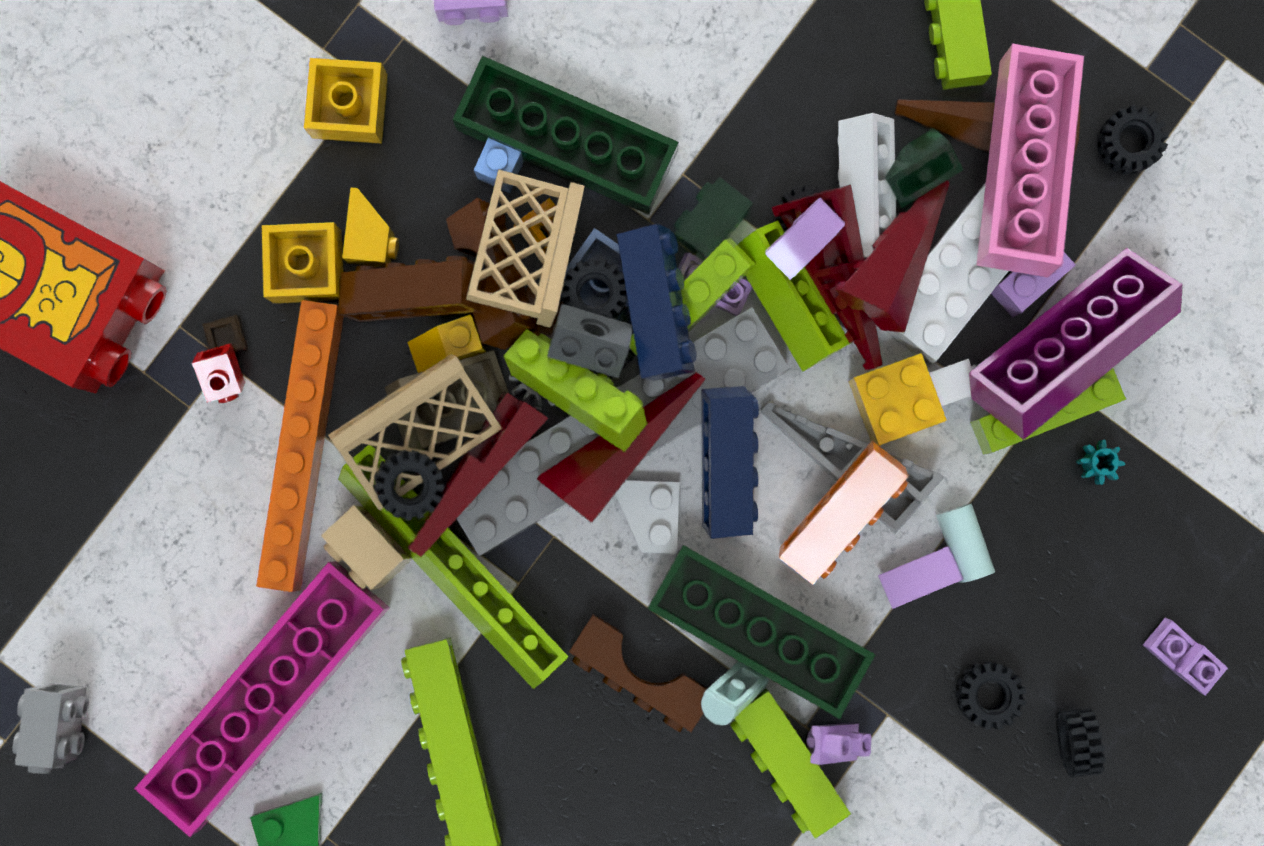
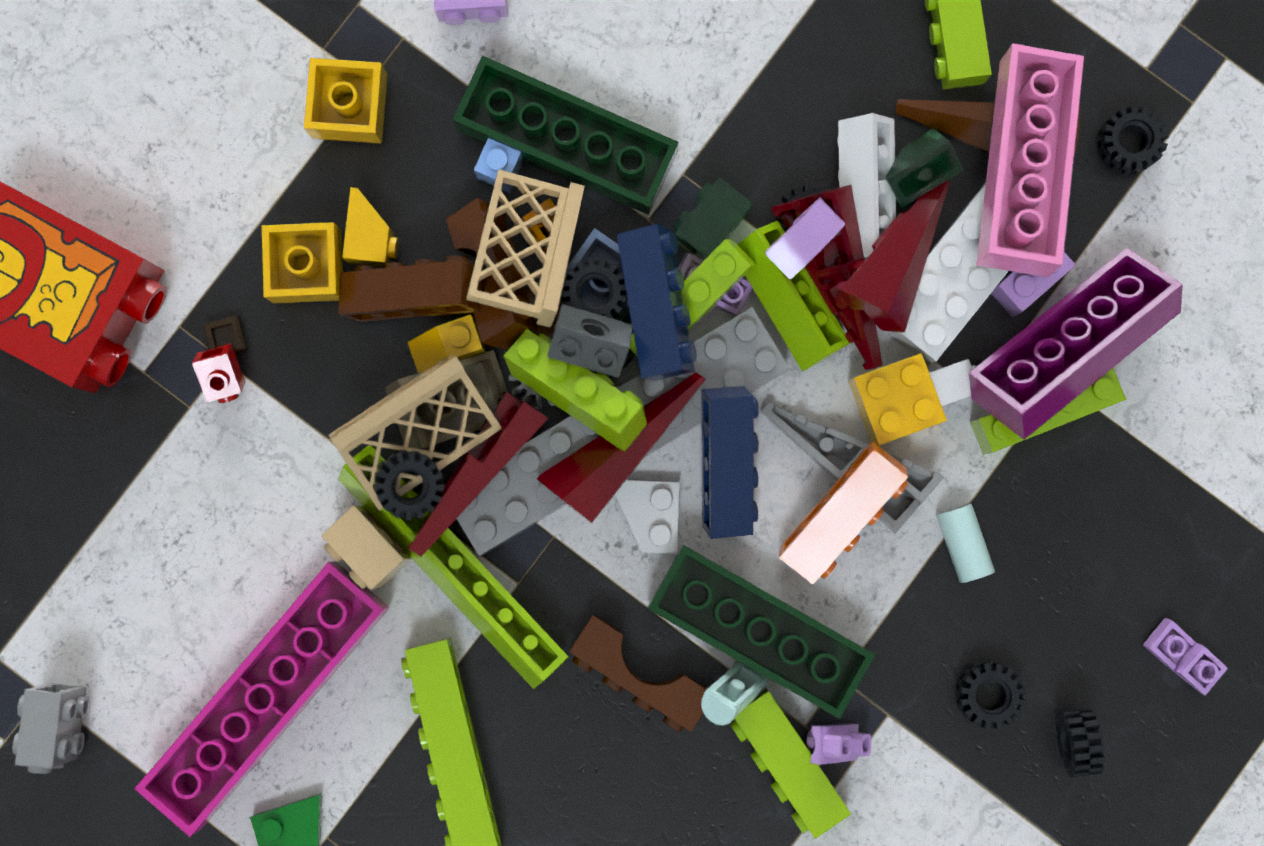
(300, 447): orange brick -> none
(920, 577): lavender slope -> none
(1110, 463): teal gear -> none

